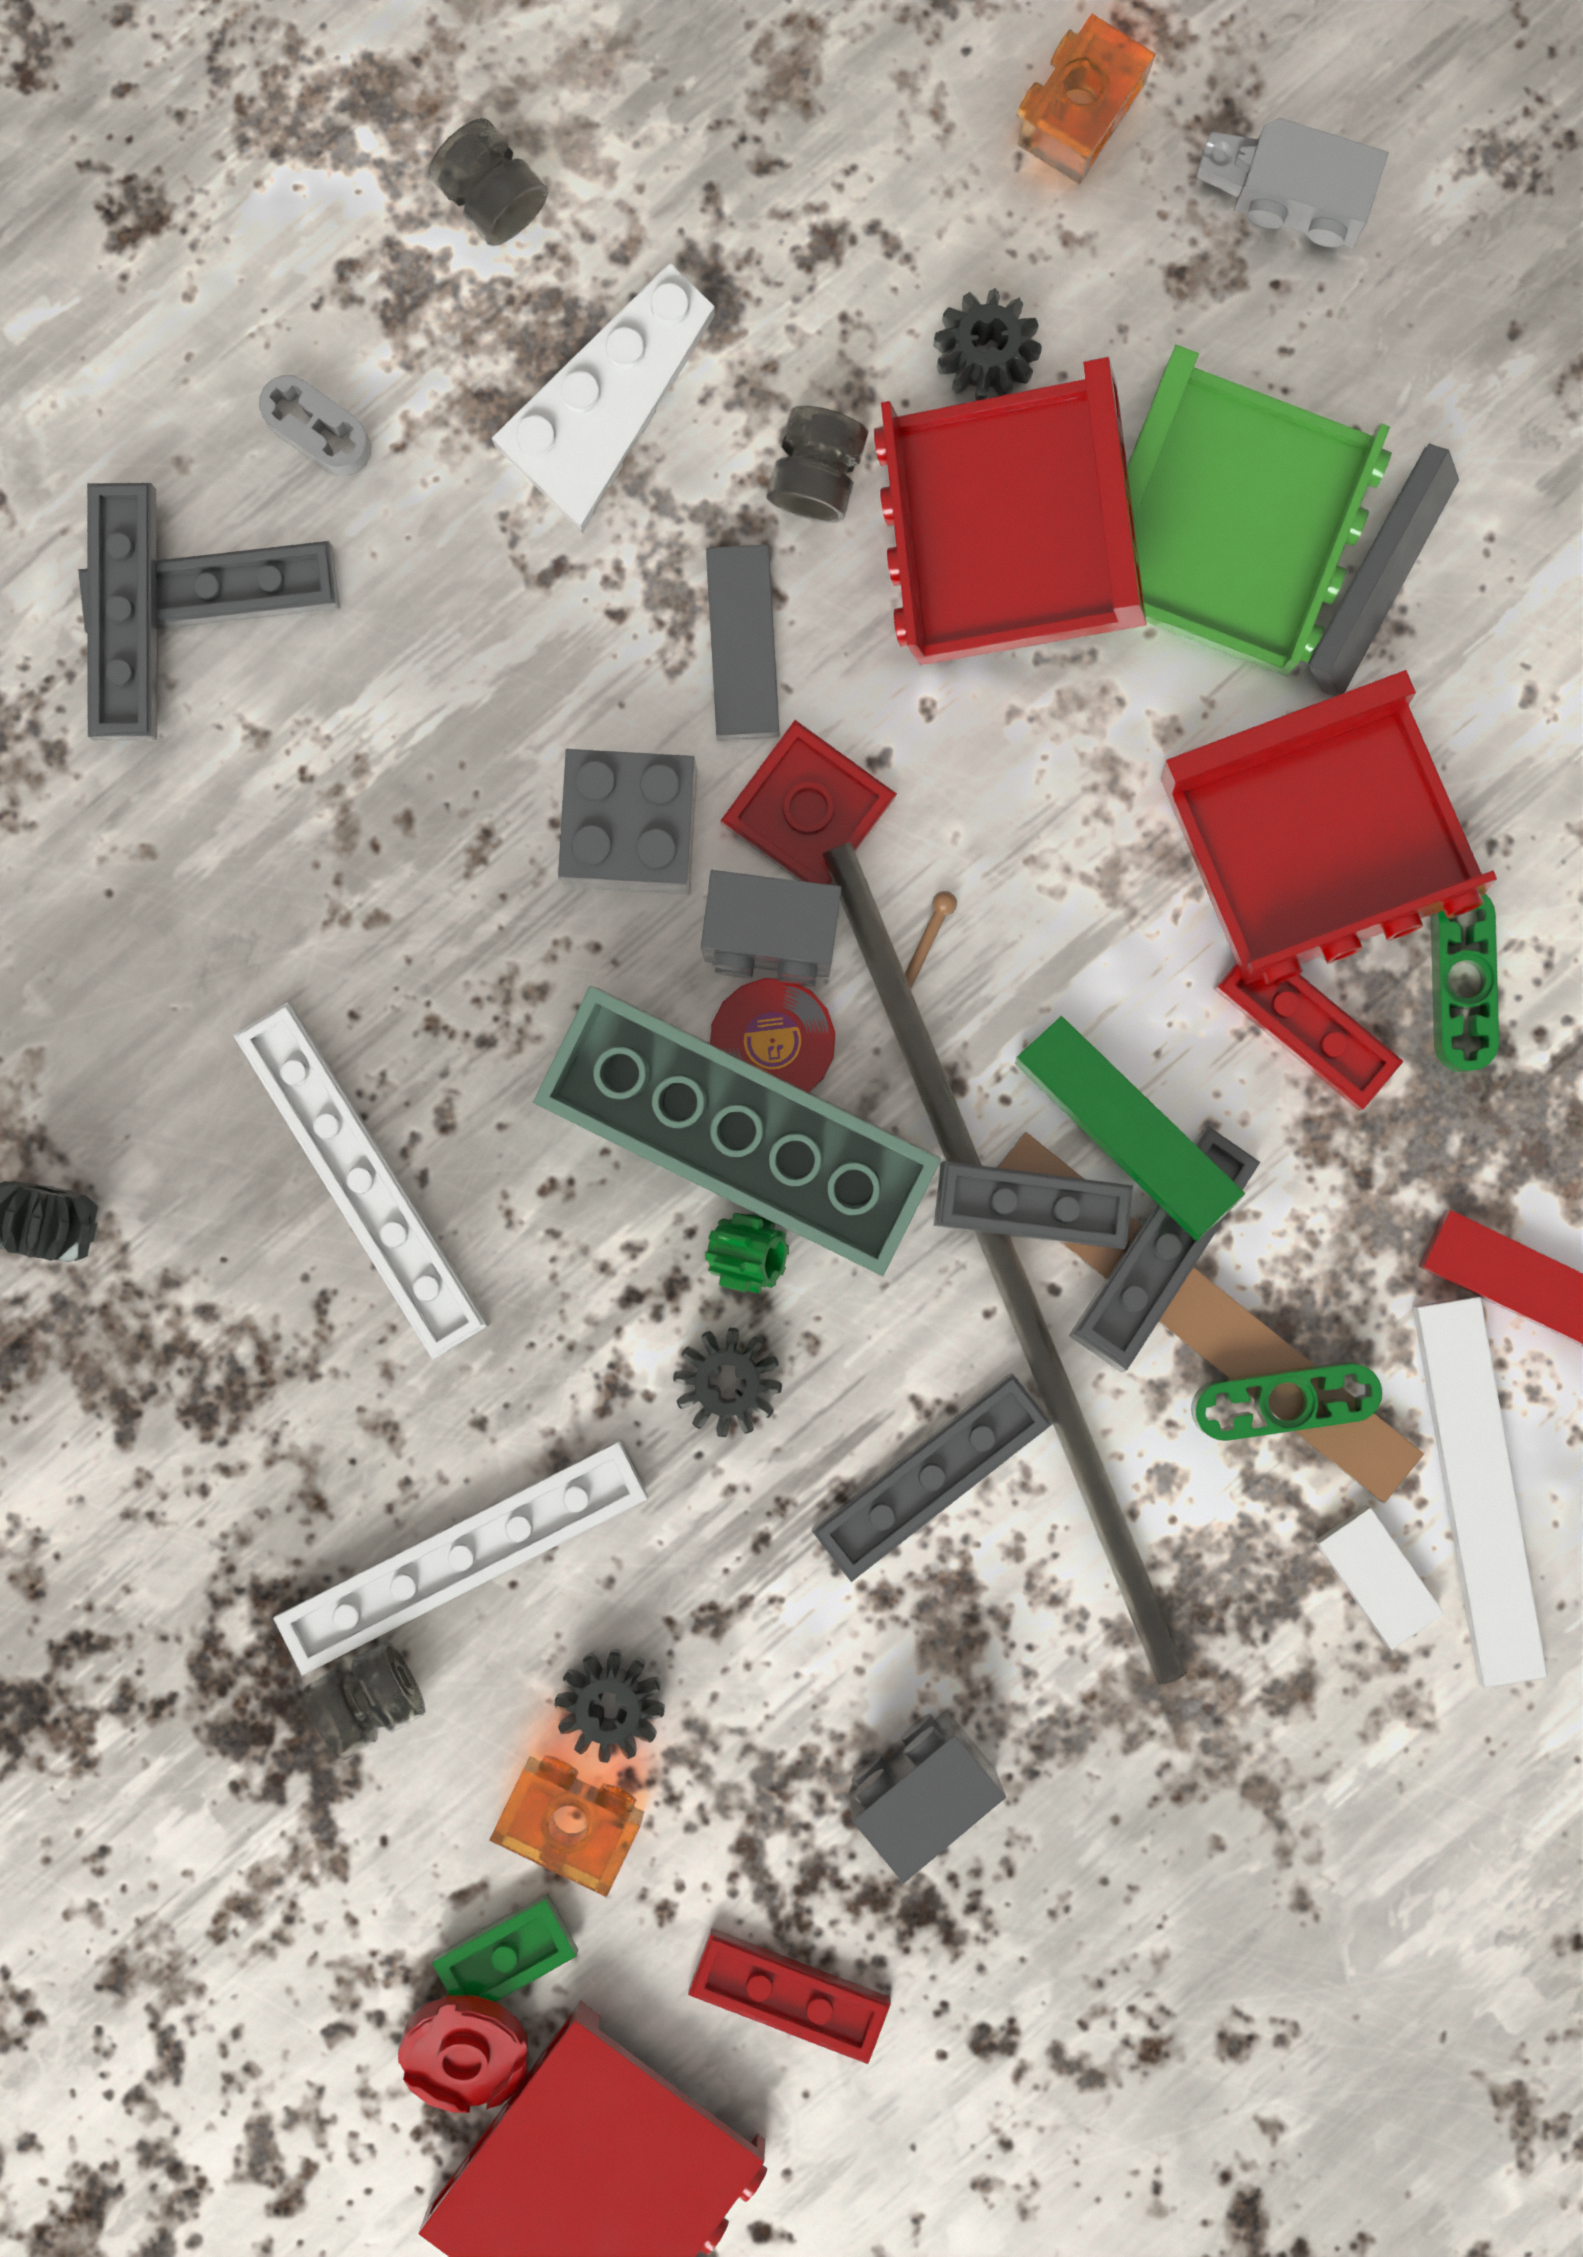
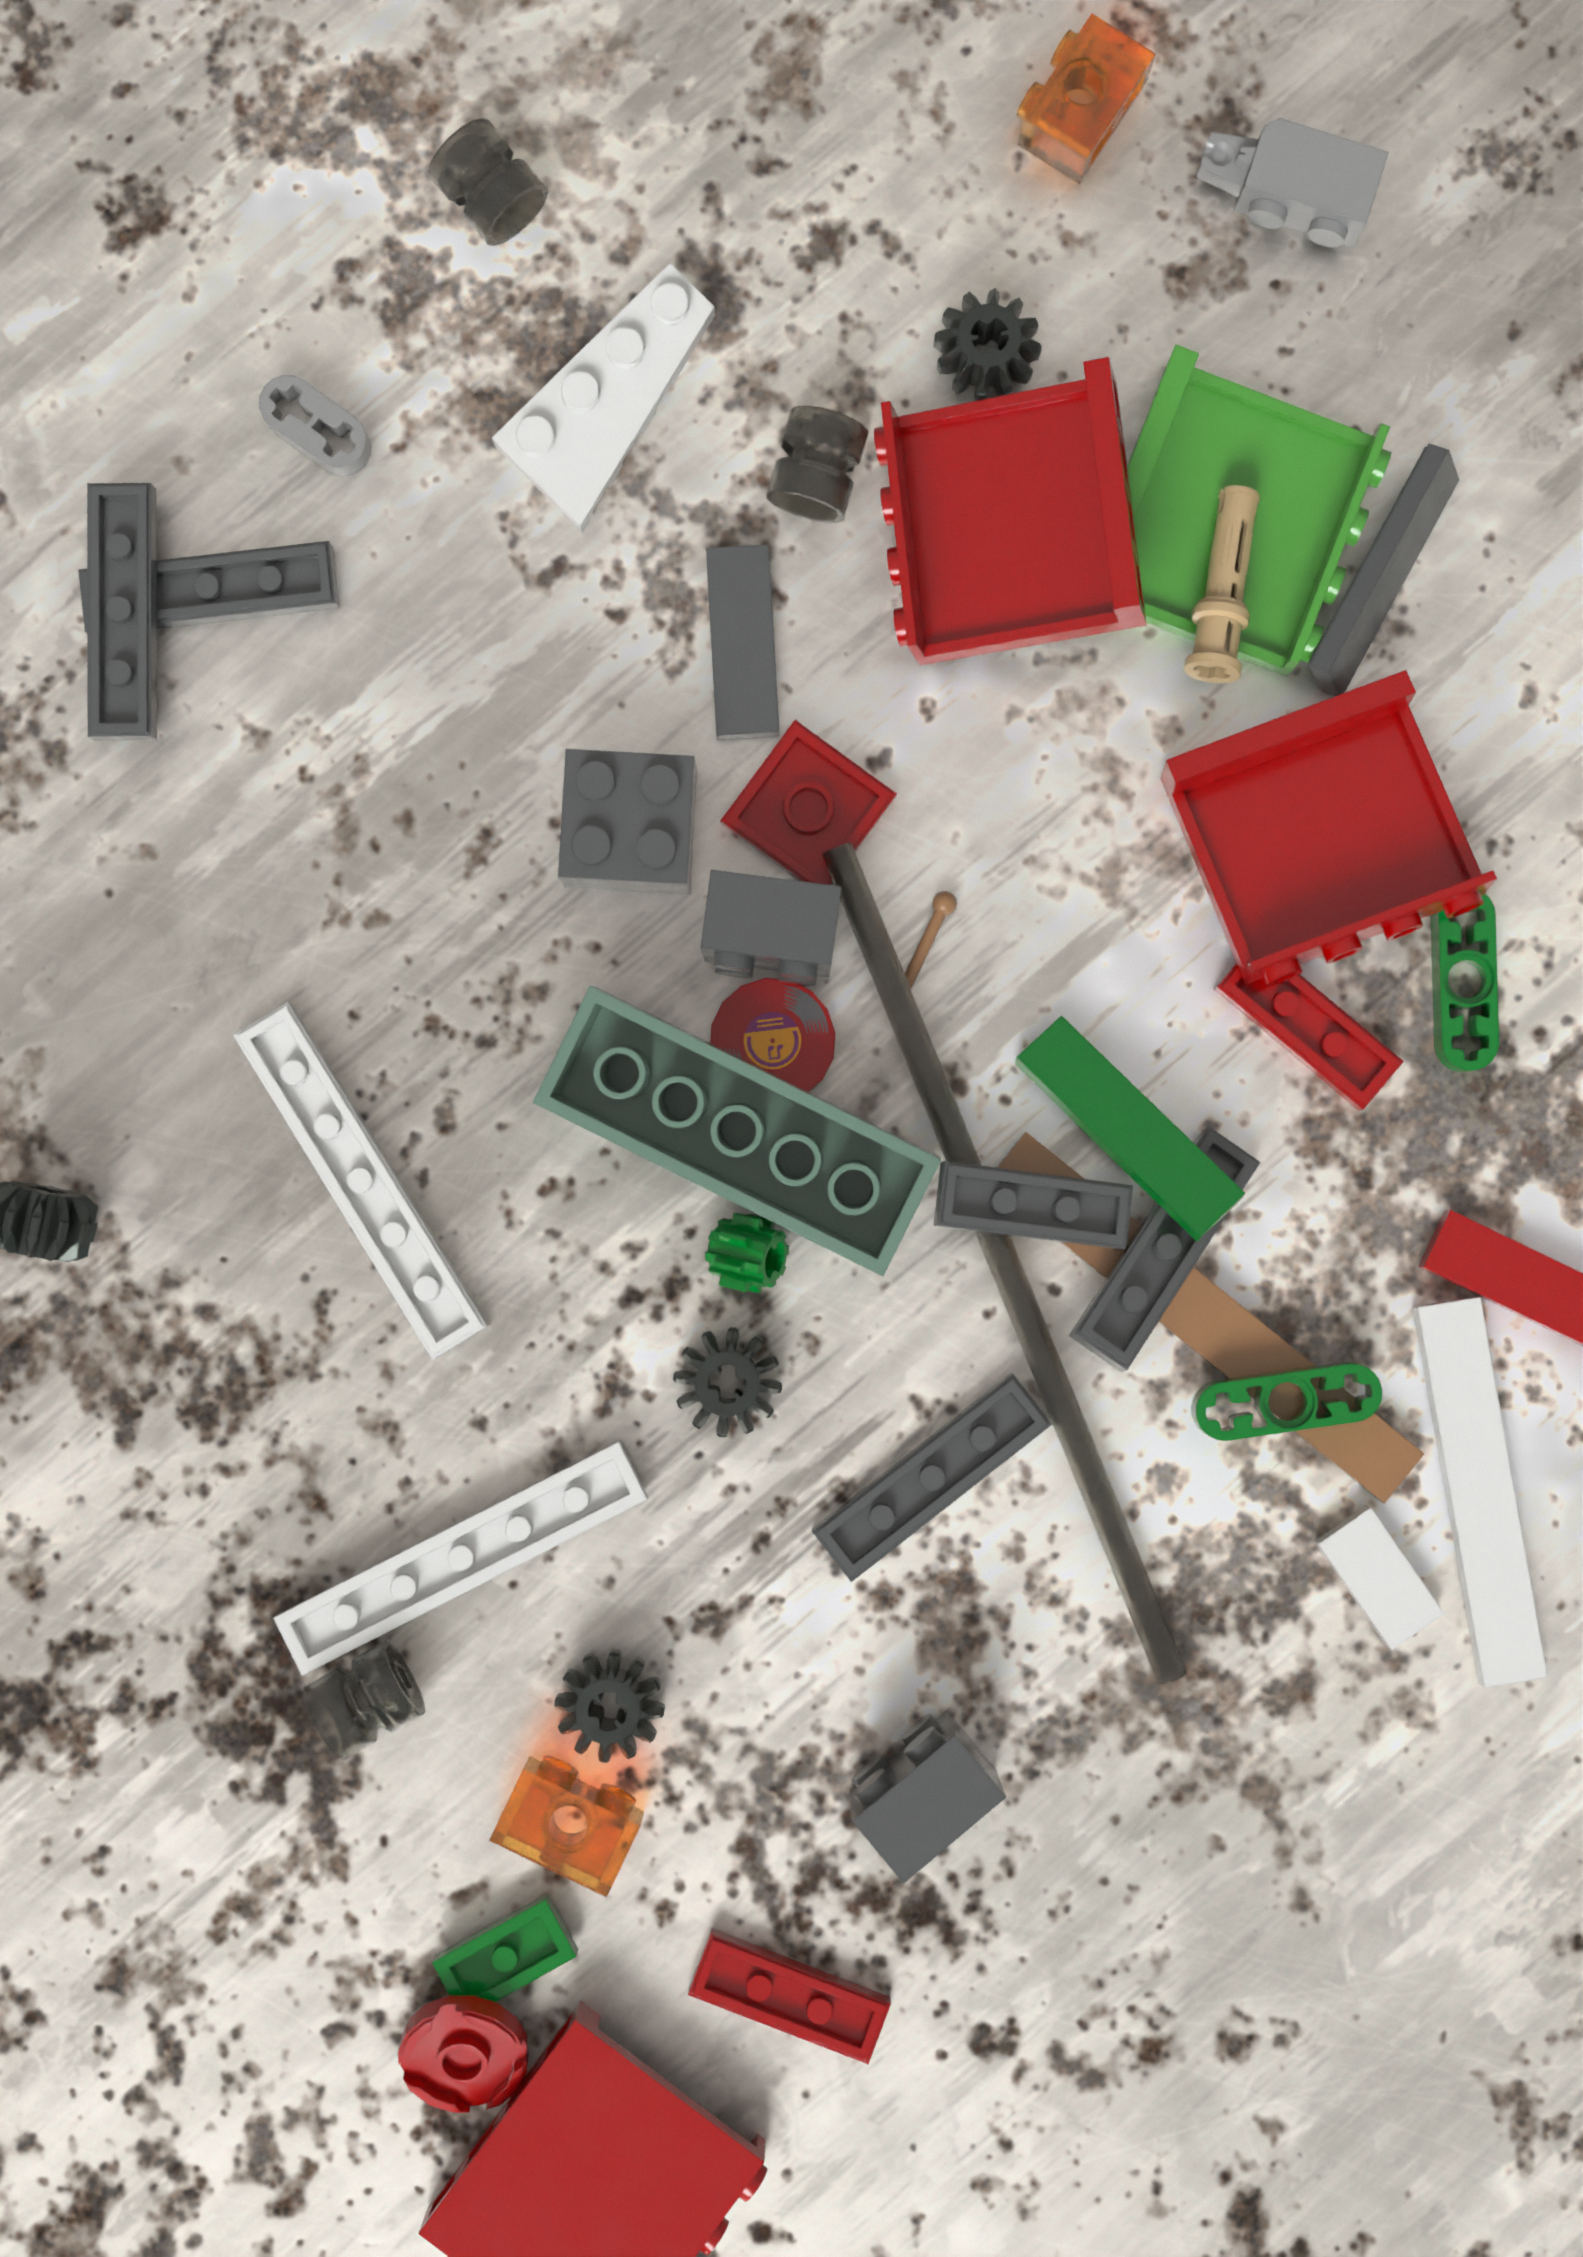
(1222, 612): none -> tan pin

